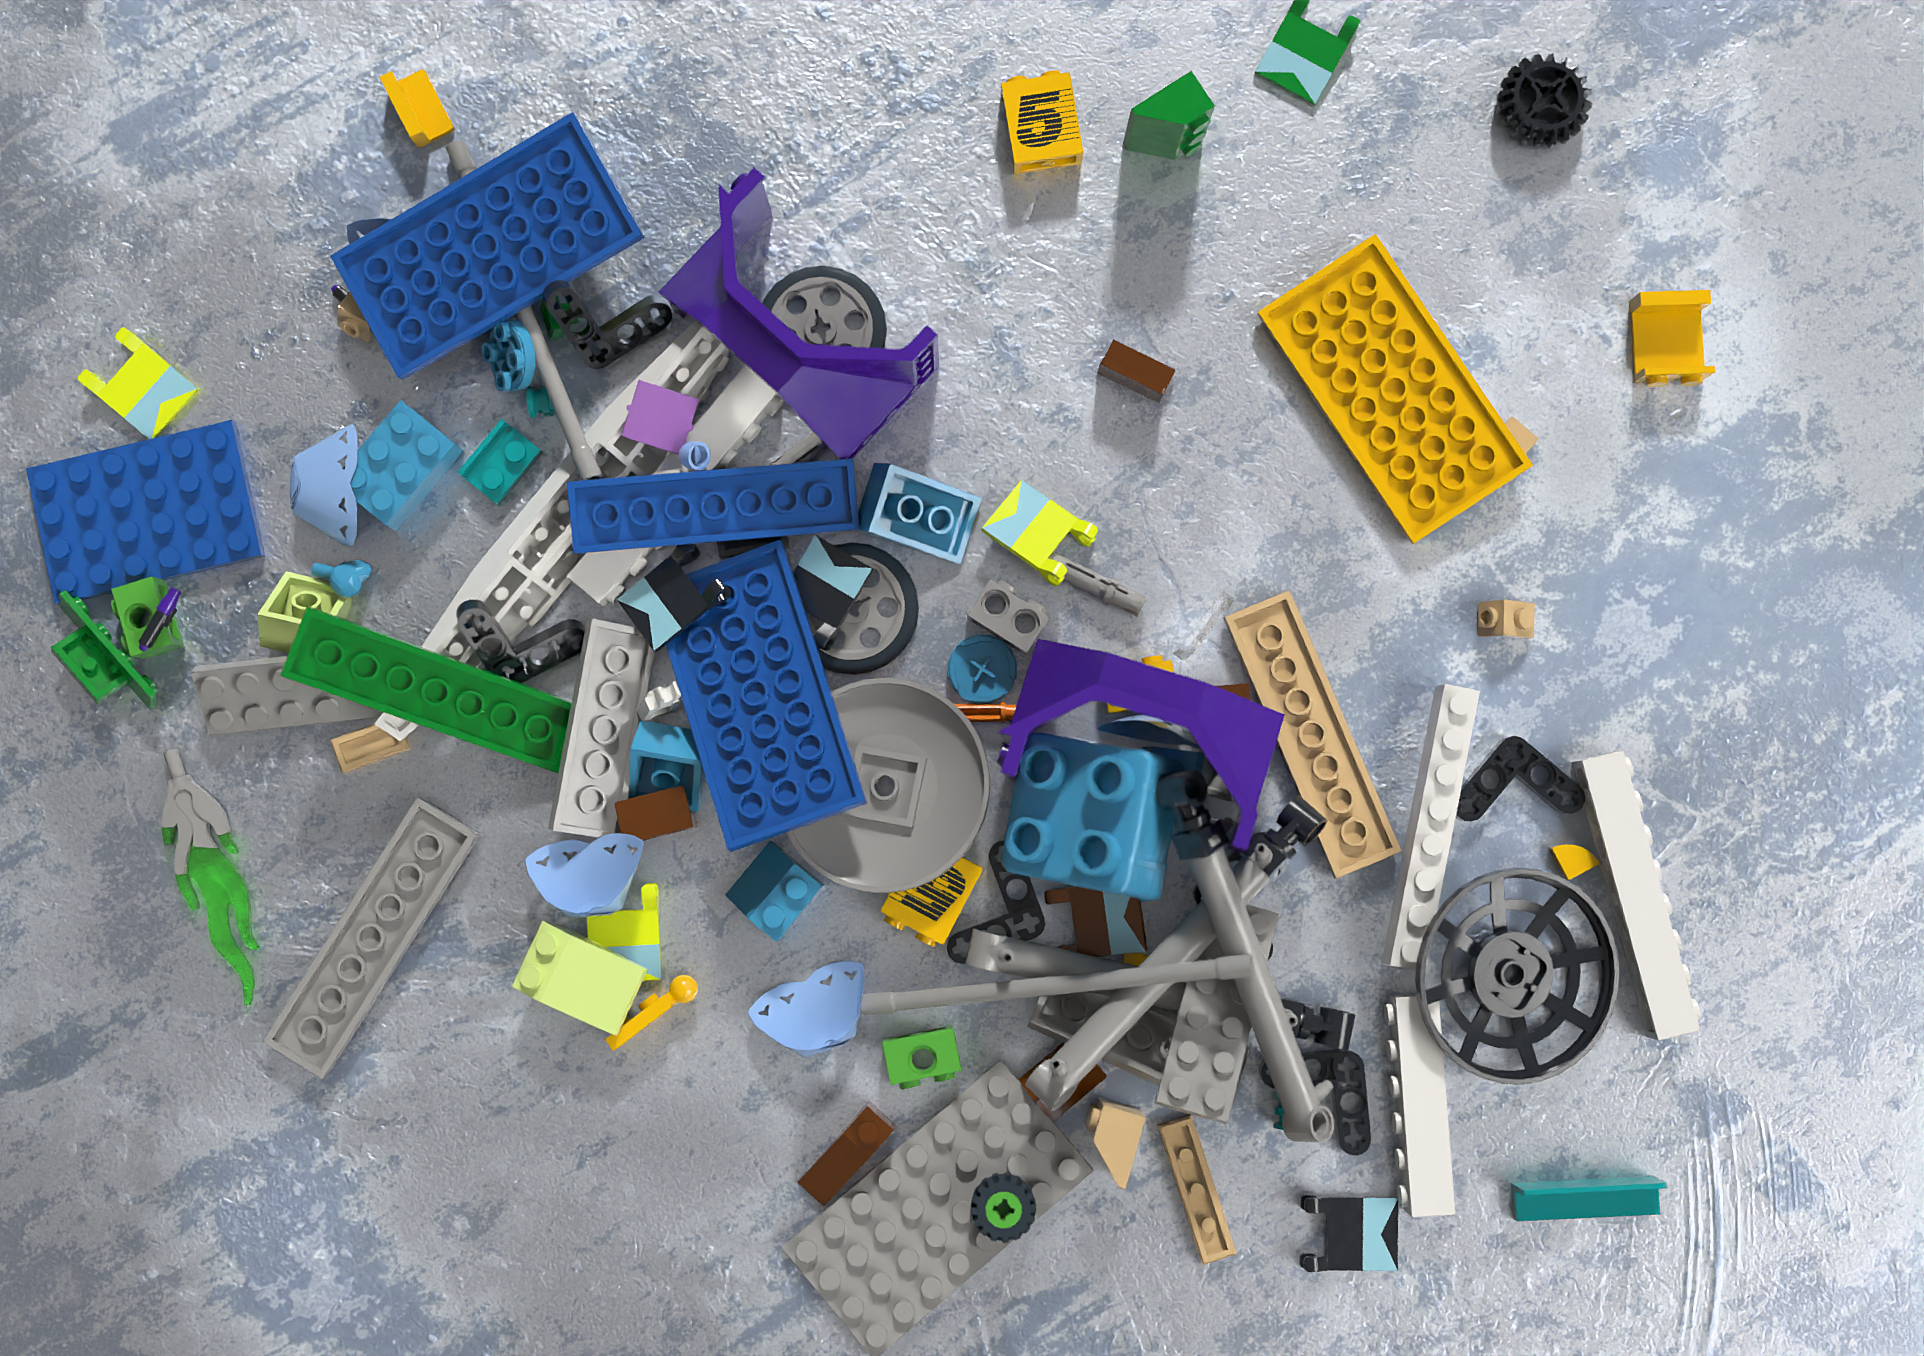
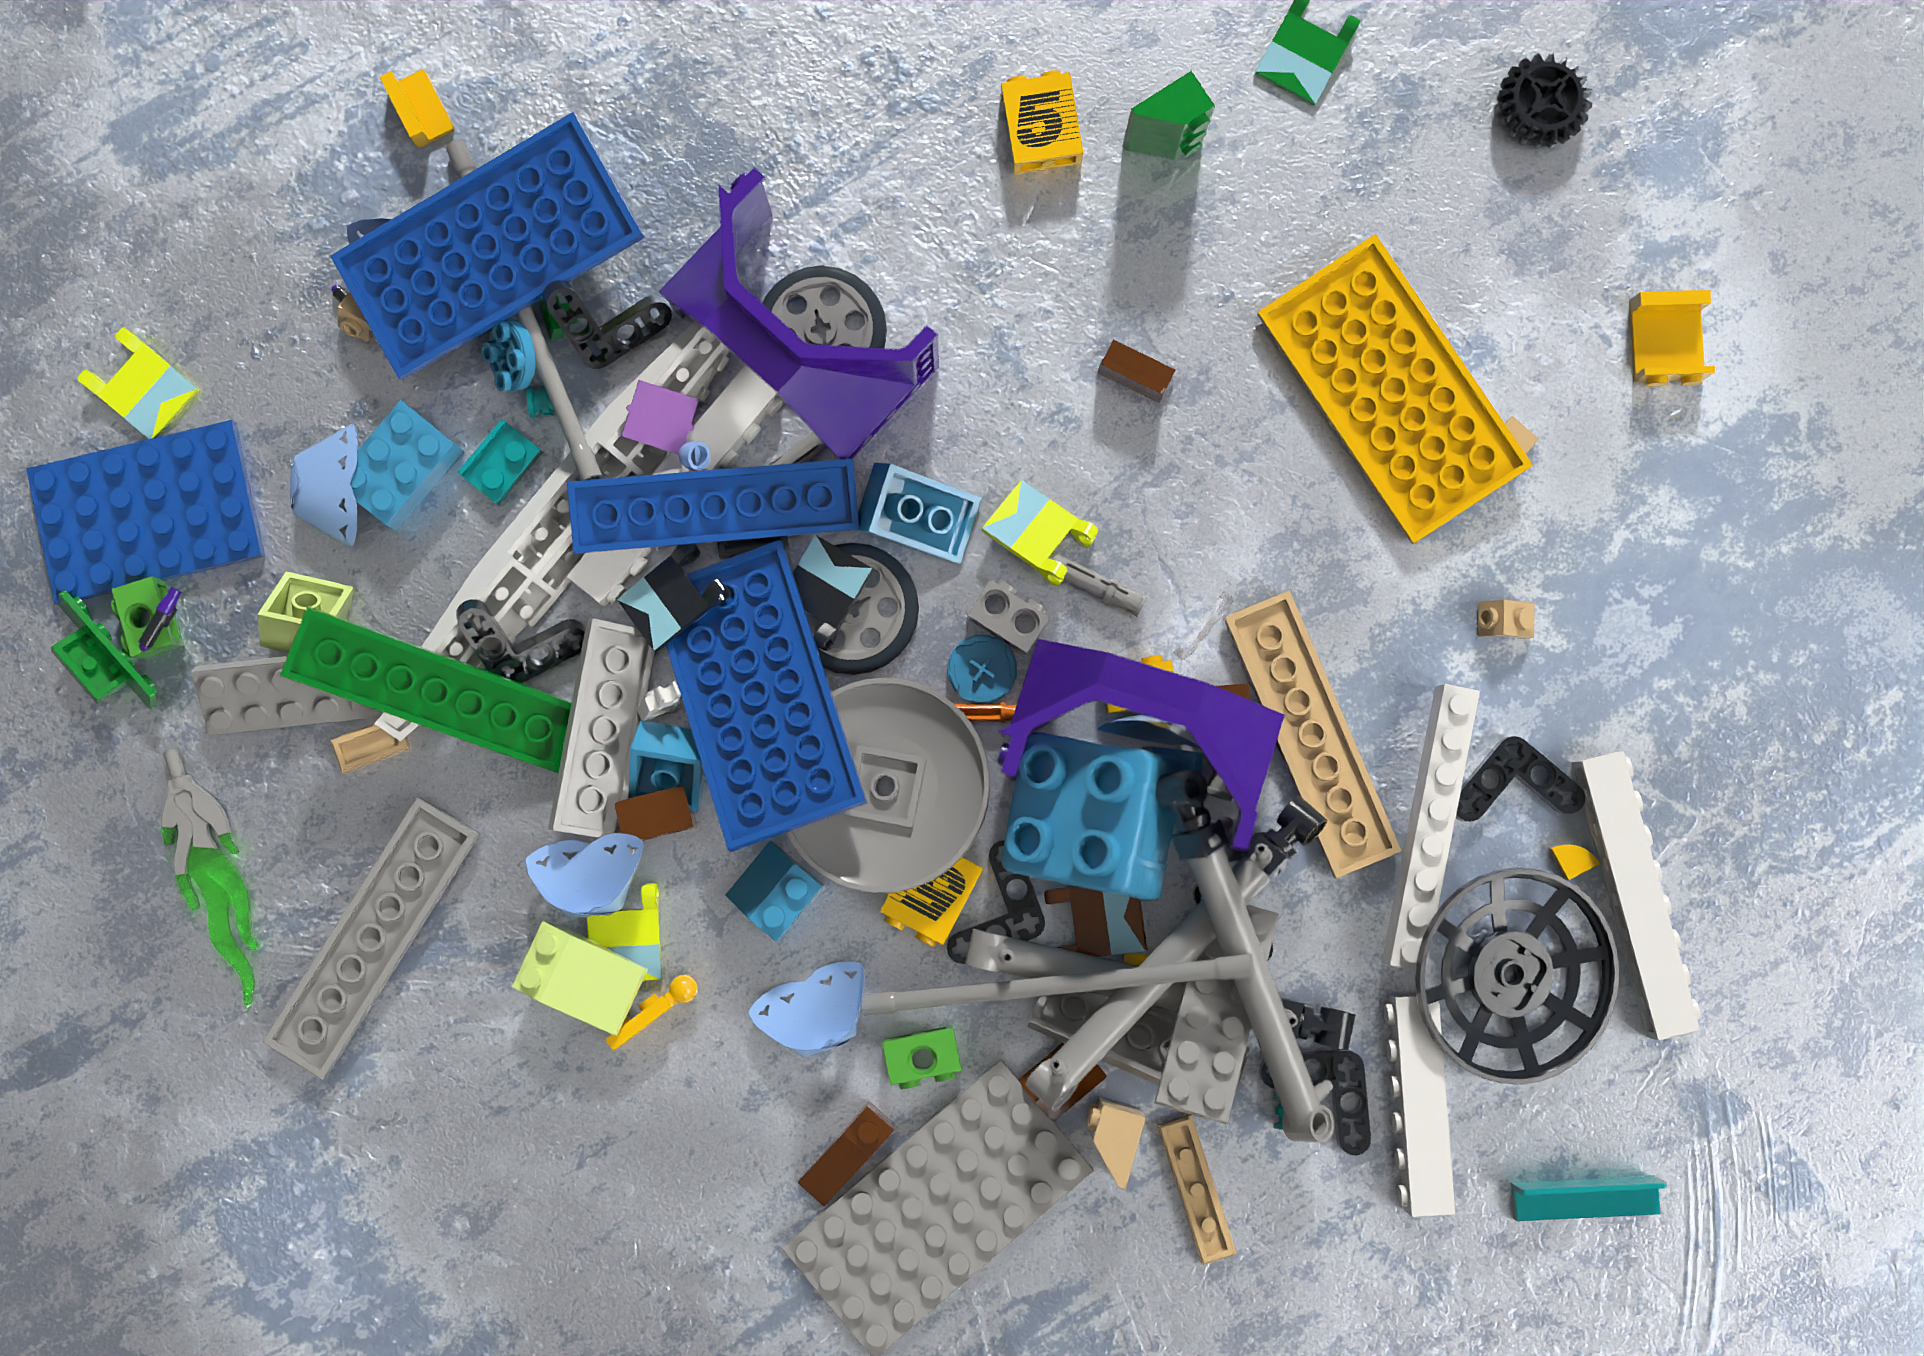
(344, 578): dark azure rock -> none
(1004, 1193): black wheel -> none
(1358, 1233): black flag -> none

